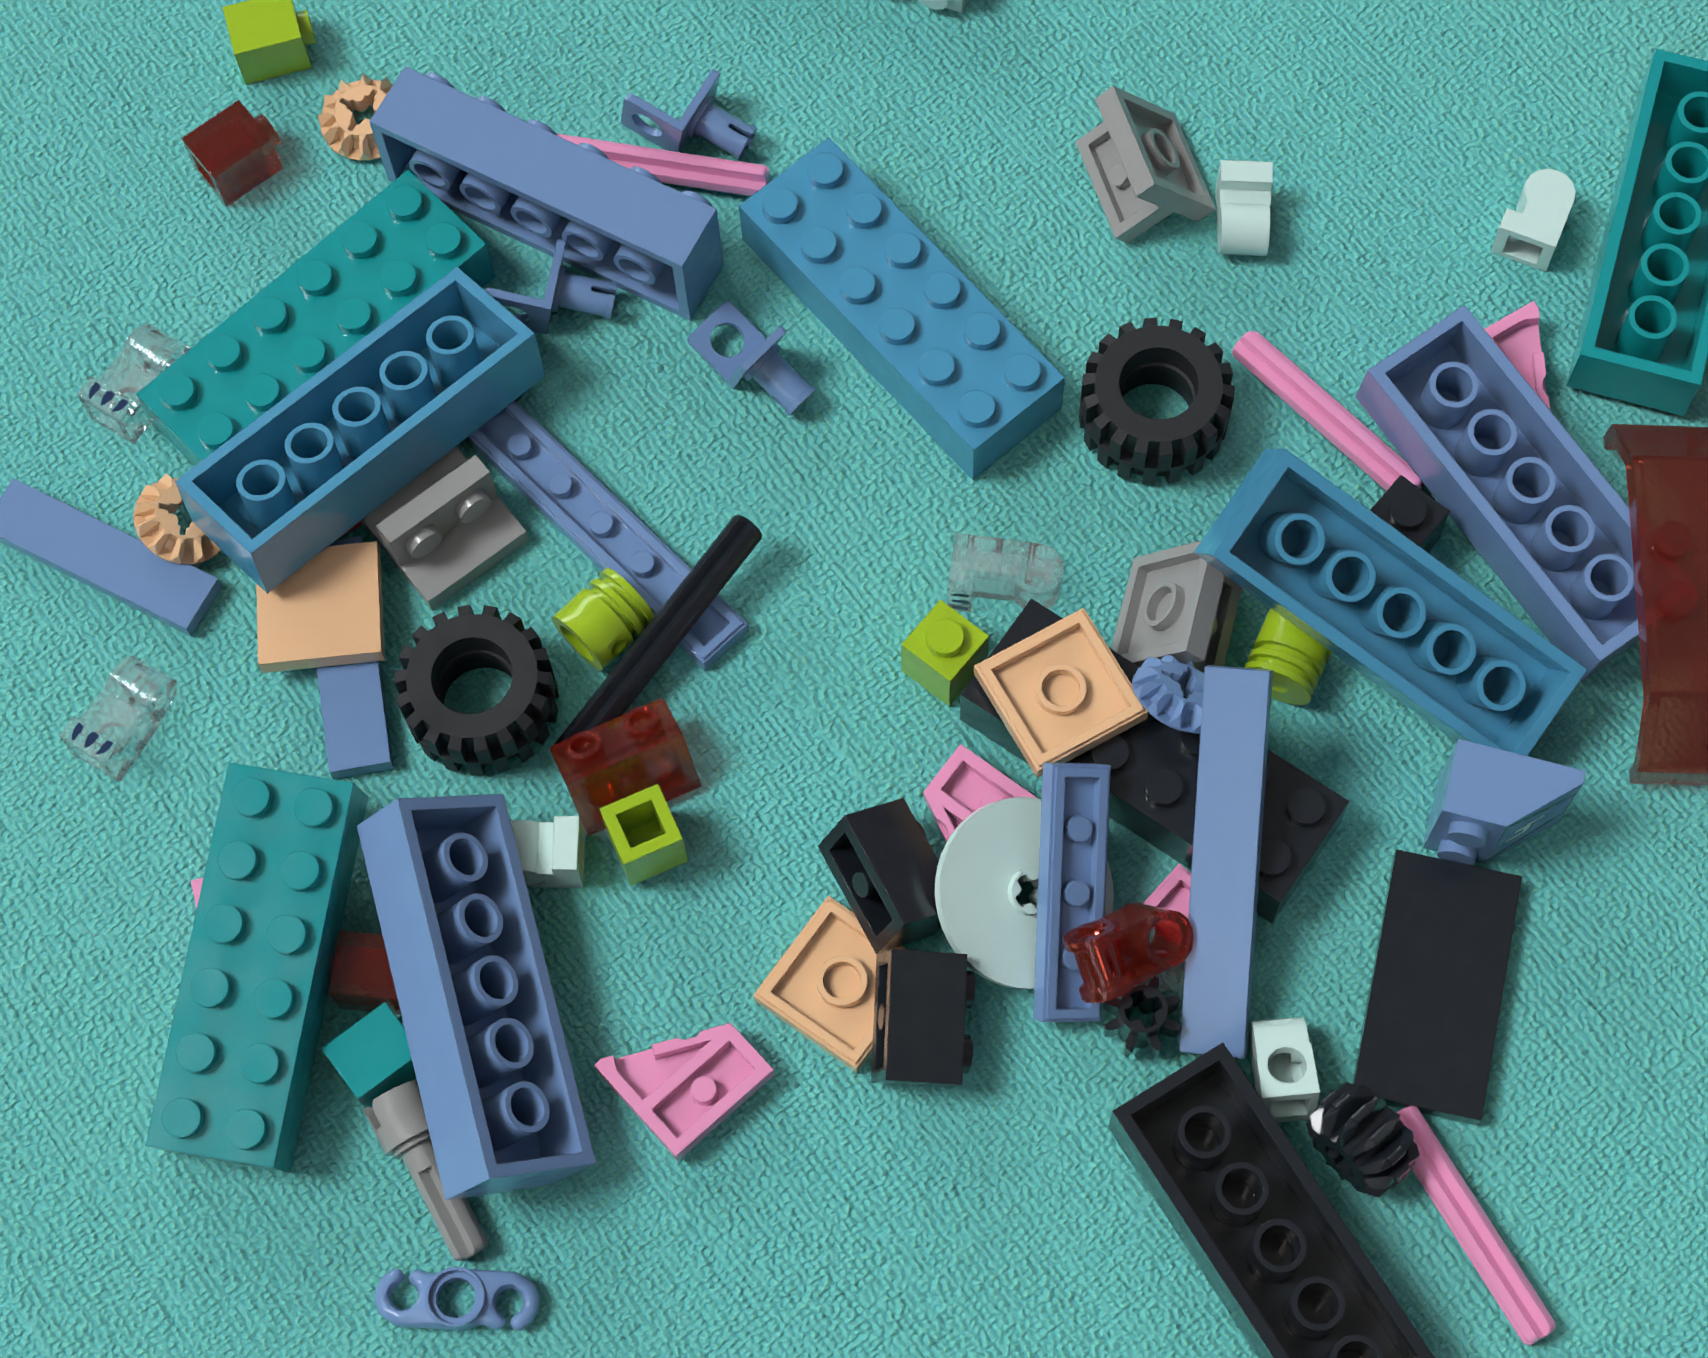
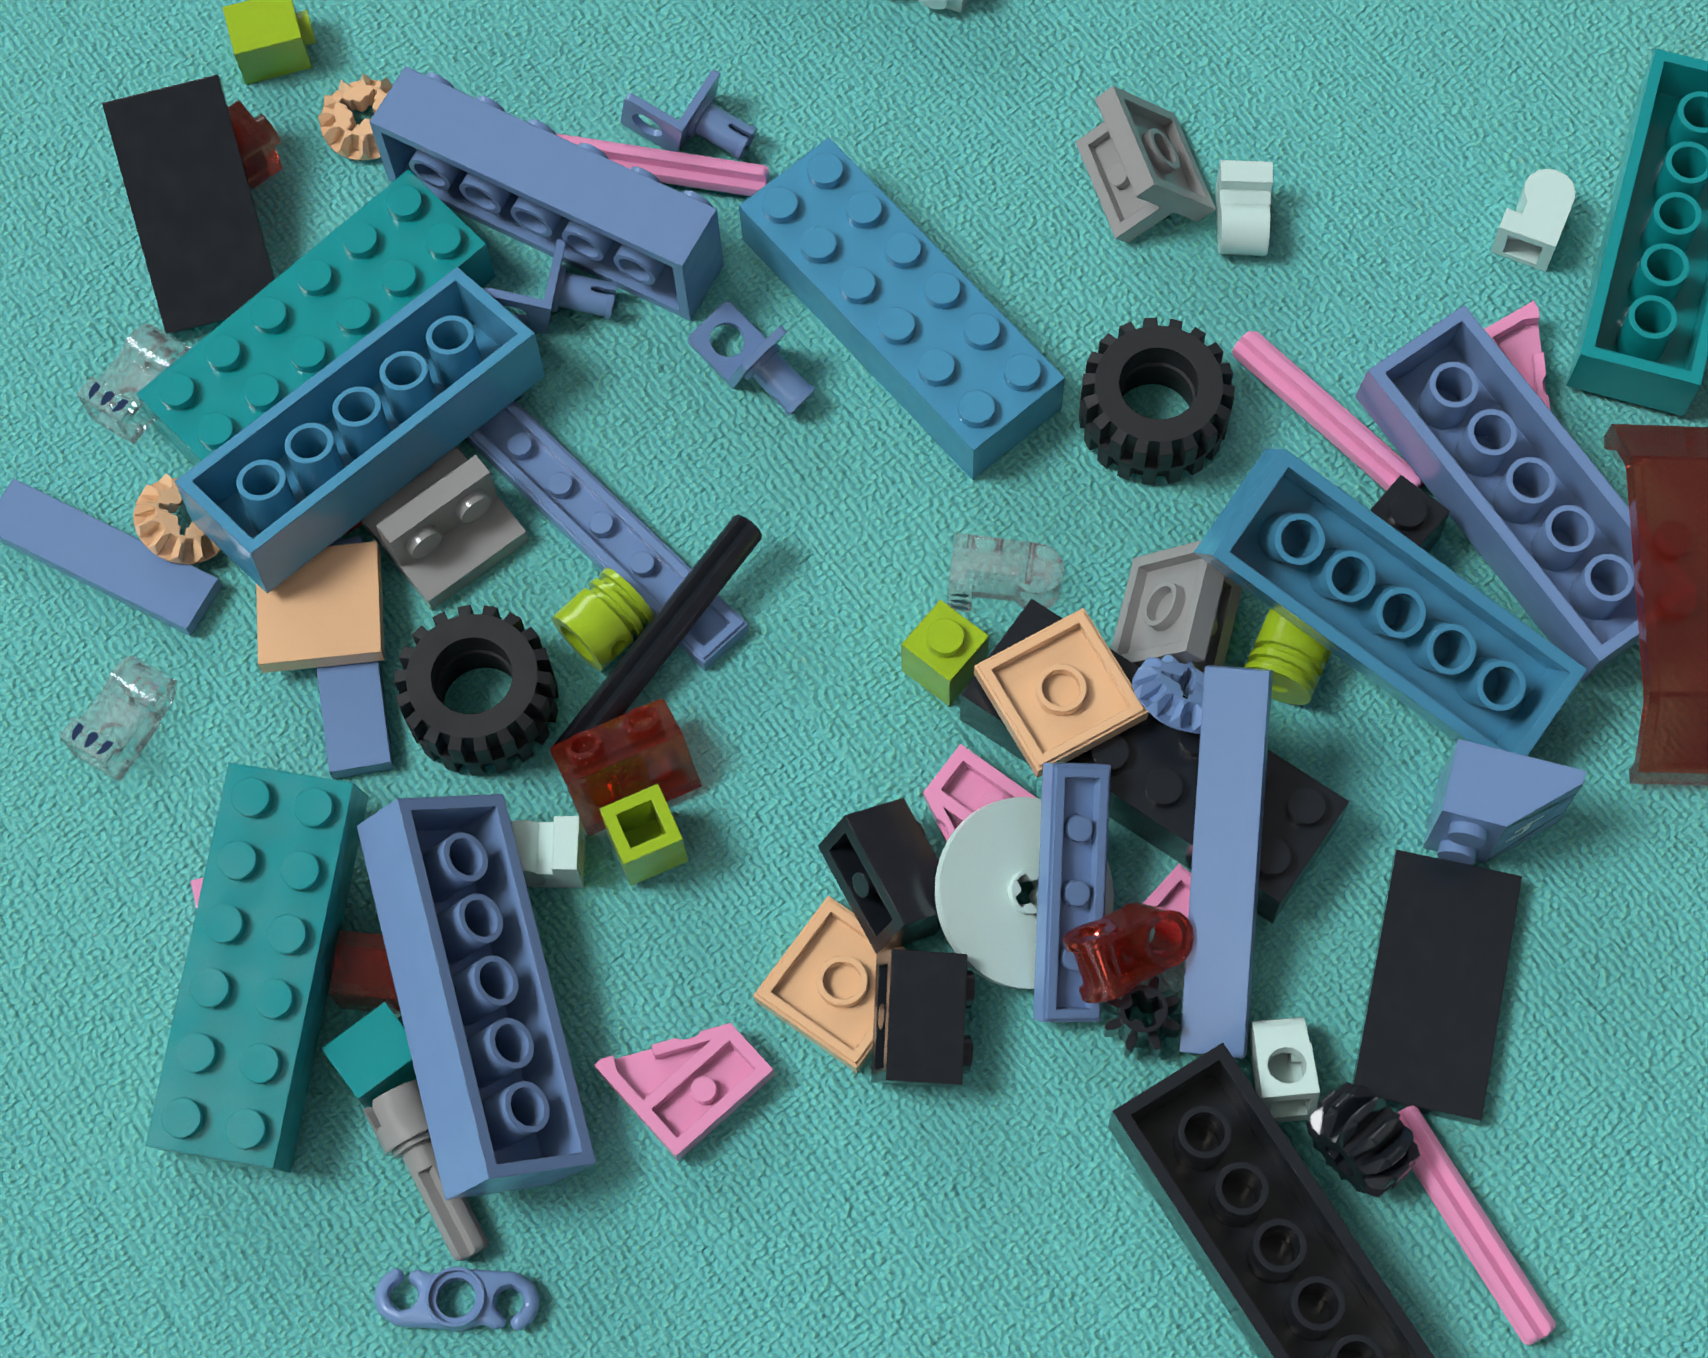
(190, 201): none -> black tile

